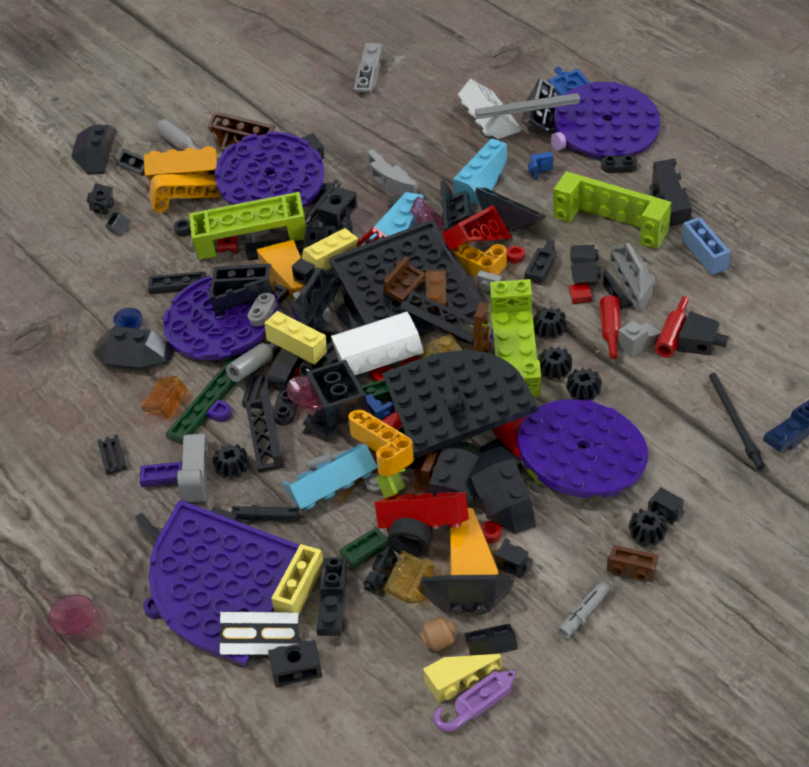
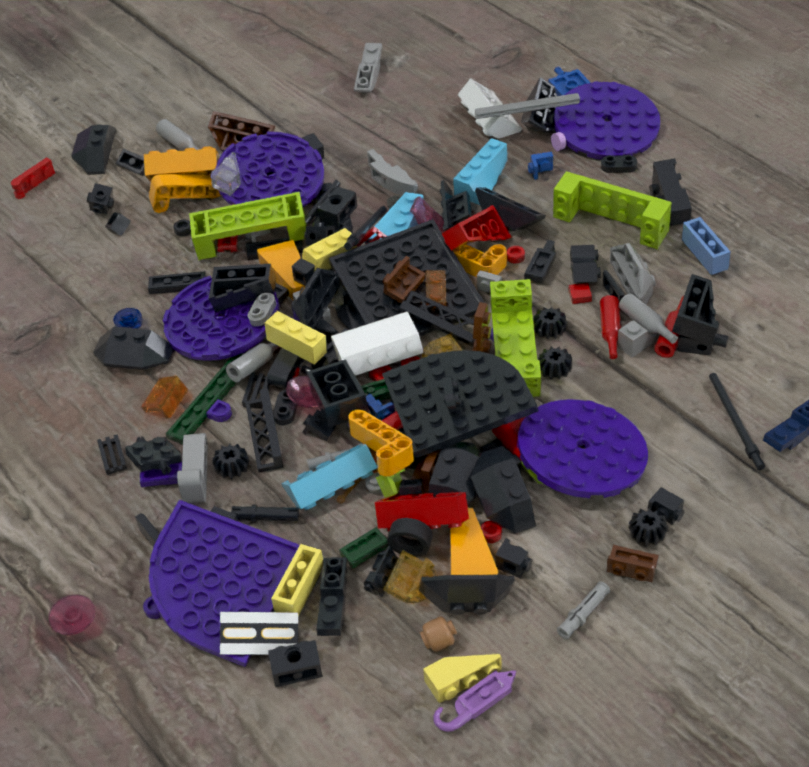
(32, 178): none -> red plate
(153, 454): none -> black plate
(227, 175): none -> clear slope
(355, 238): none -> black bar
(411, 486): none -> black tile
(491, 640): black slope -> none
(584, 384): black gear -> none
(645, 316): none -> light grey piece
(697, 311): none -> black wedge

